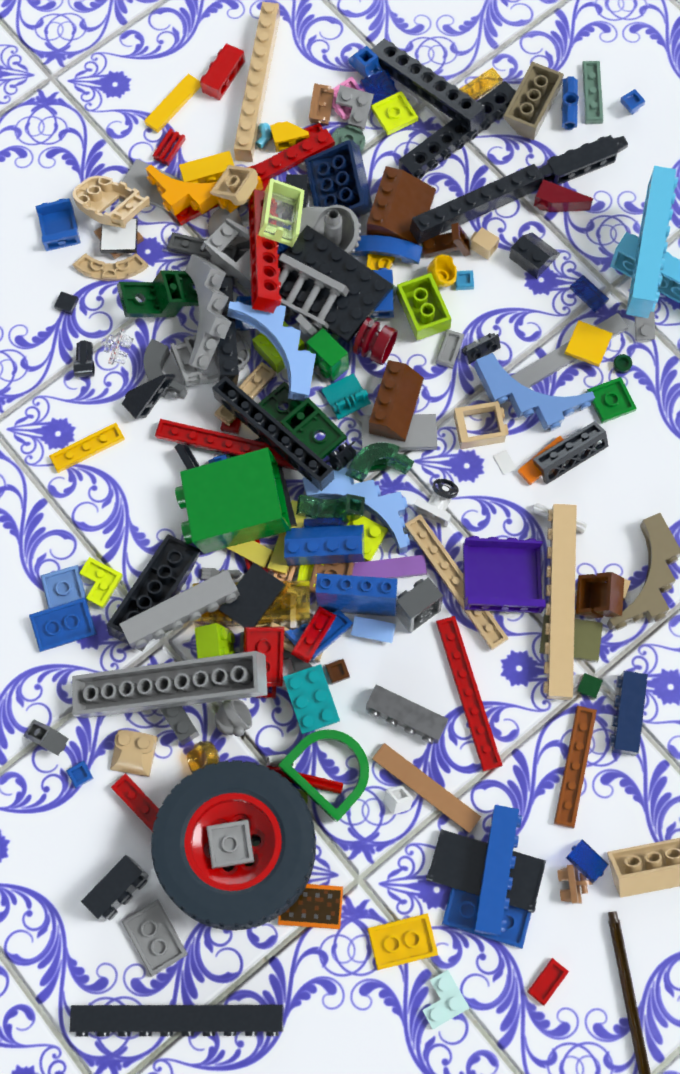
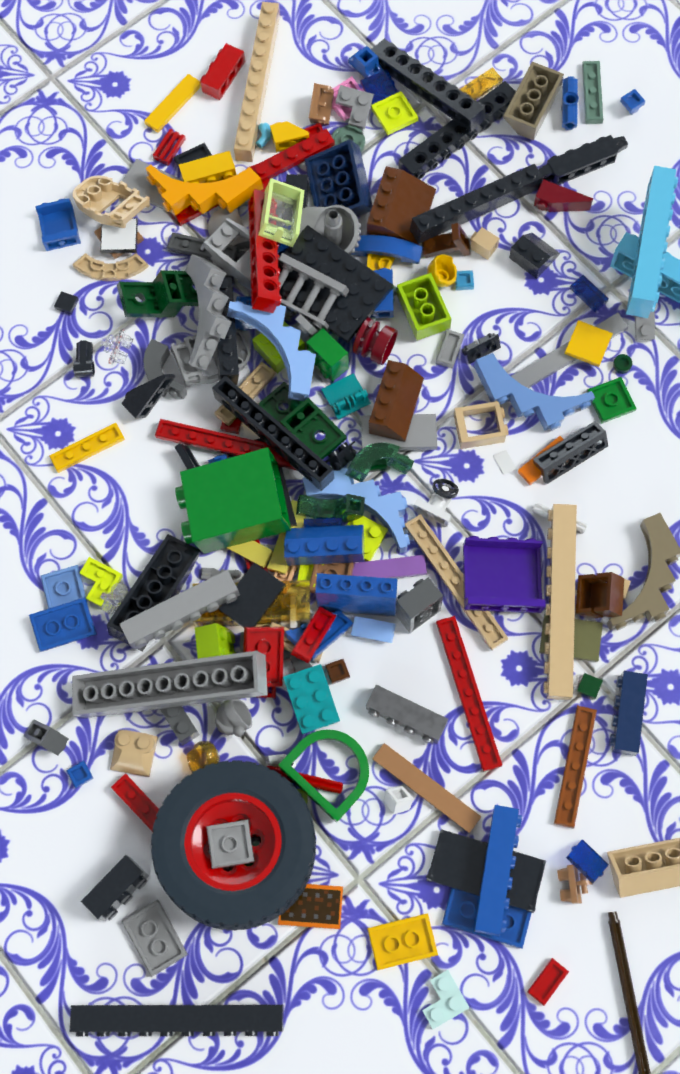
(114, 598): none -> clear hips
(192, 154): none -> black tile
(236, 184): tan slope -> none

